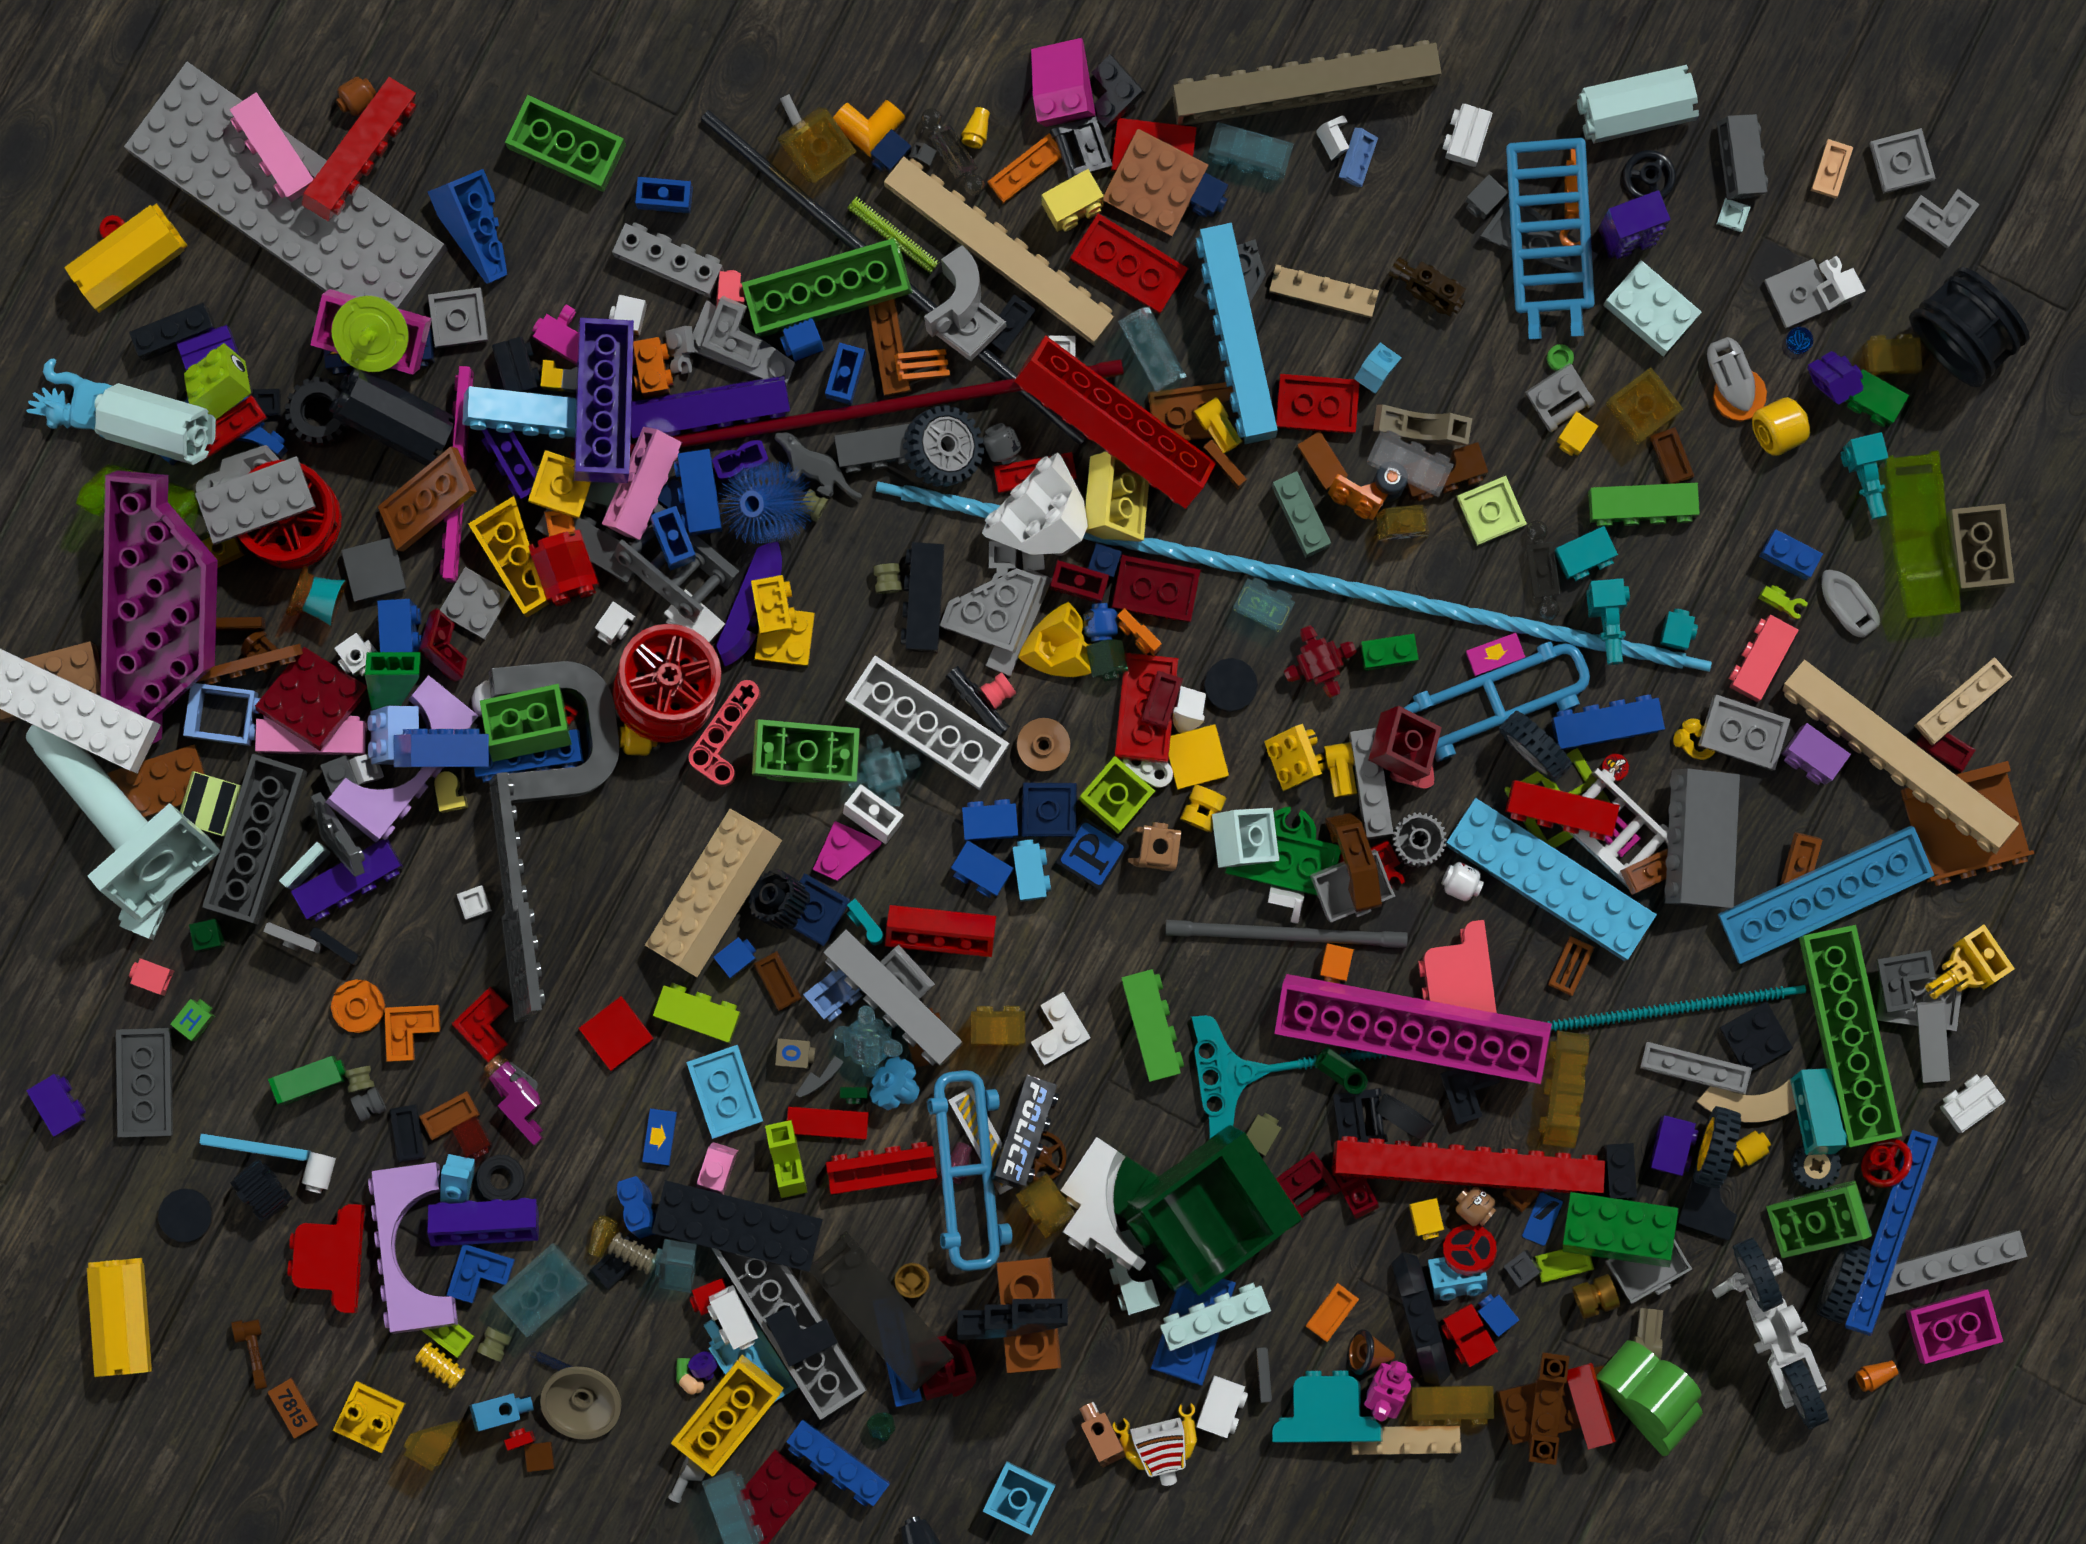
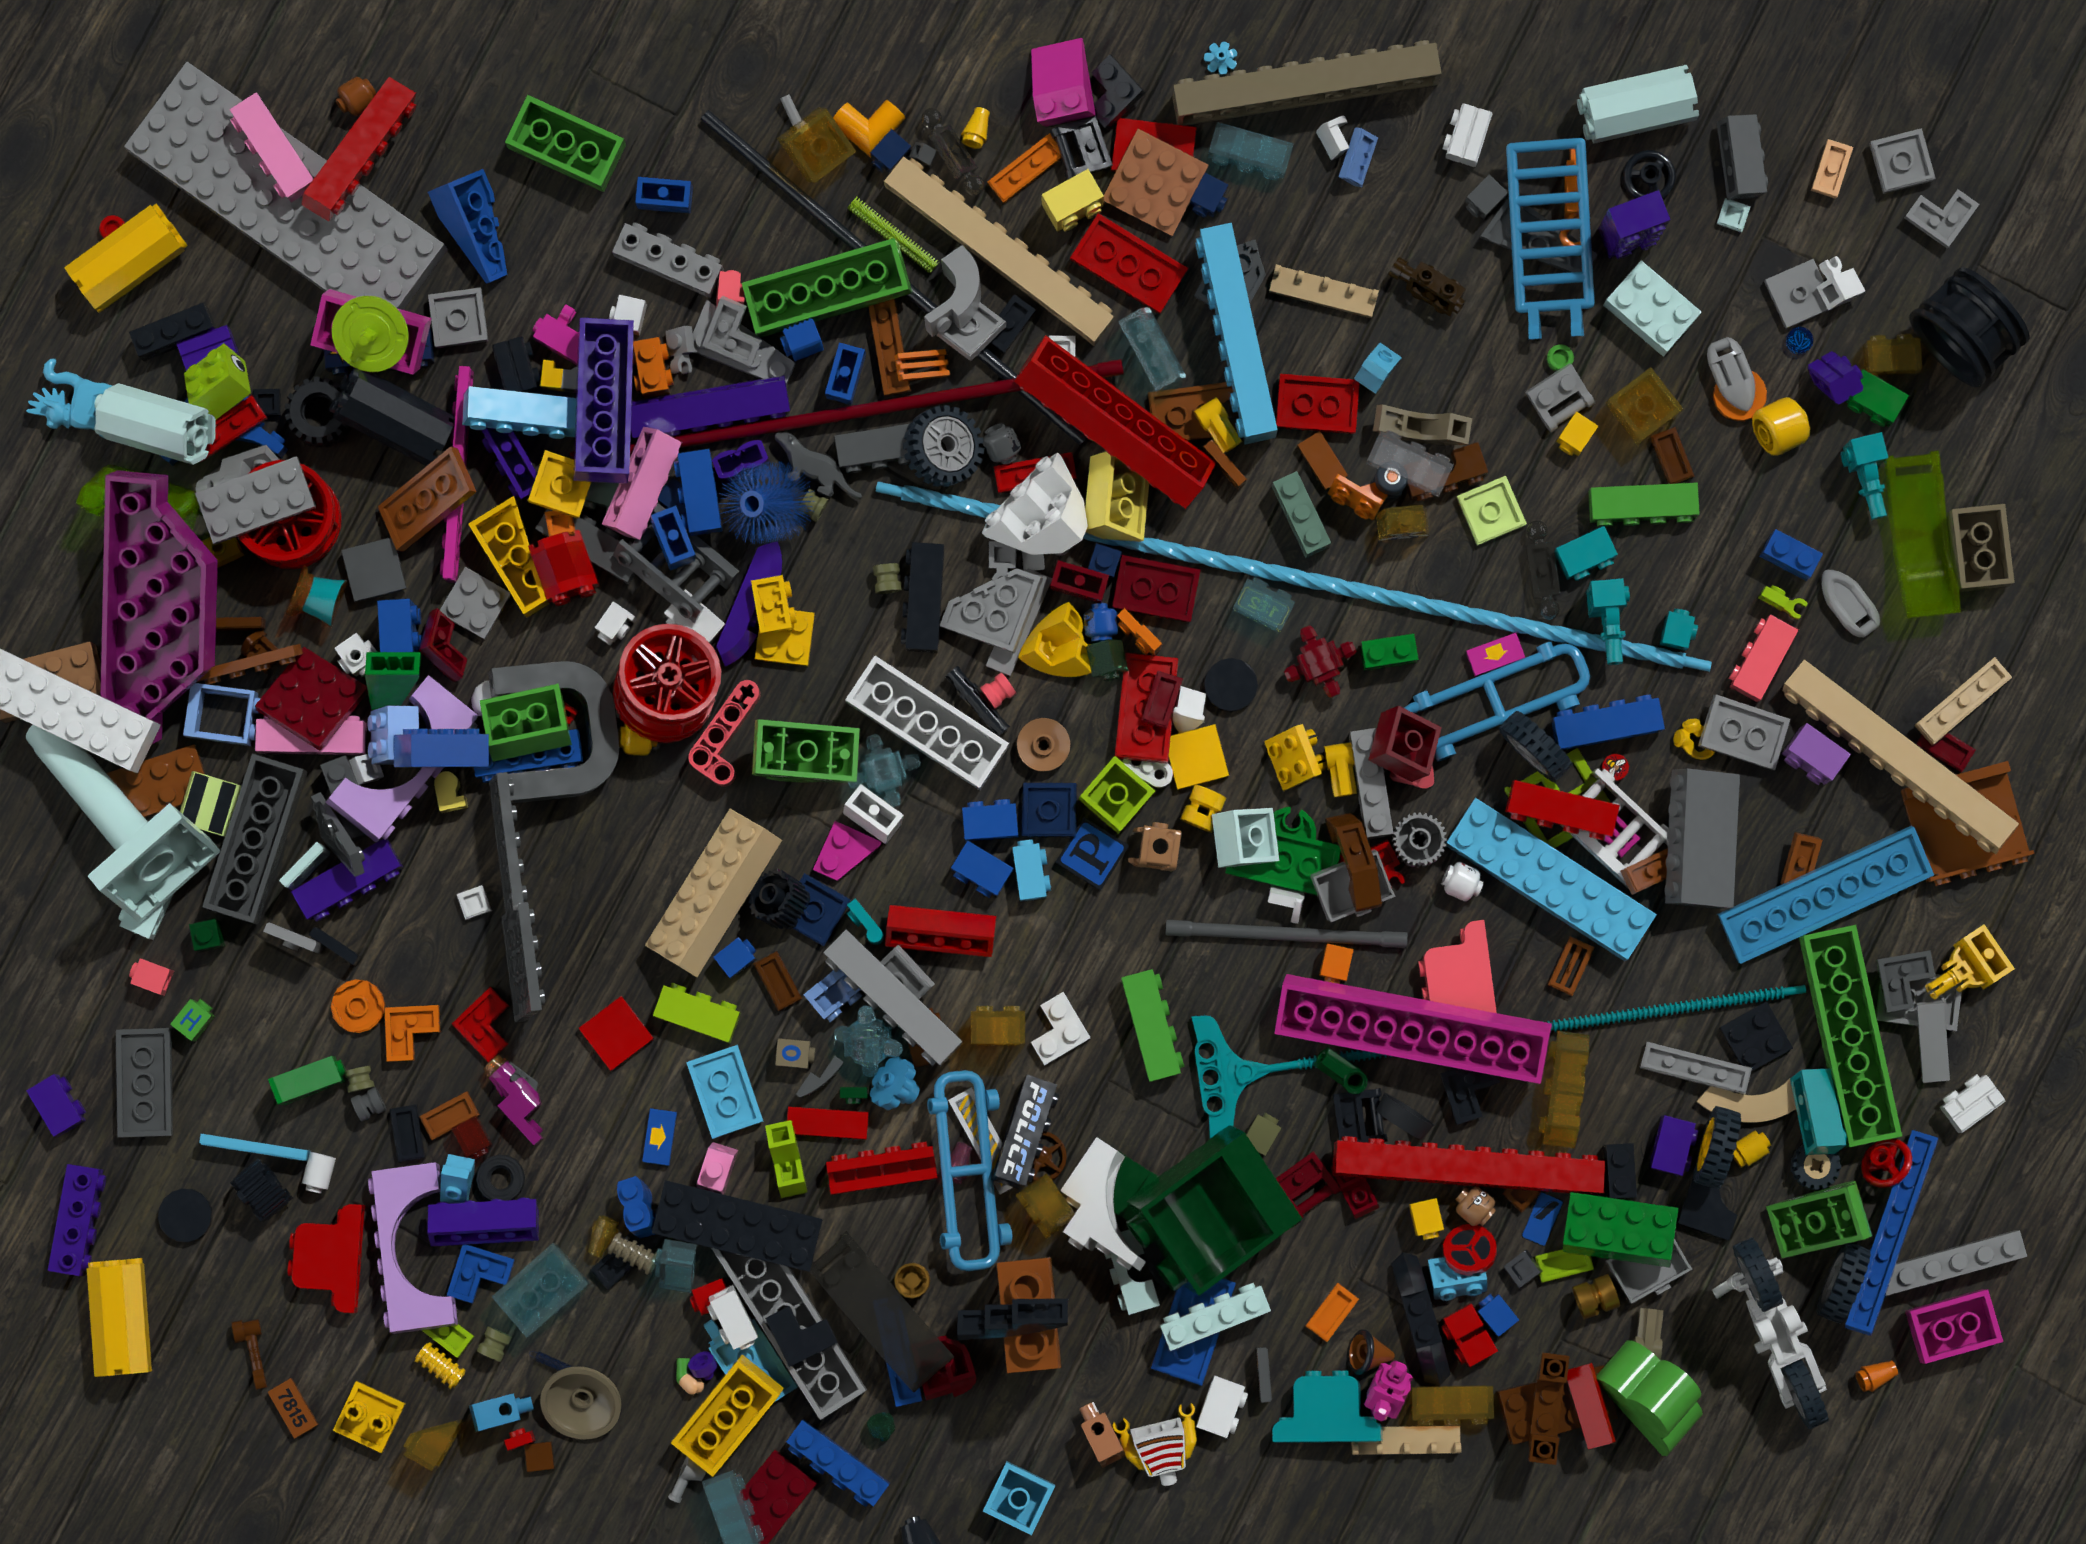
(76, 1220): none -> dark purple brick
(1218, 62): none -> medium azure plant

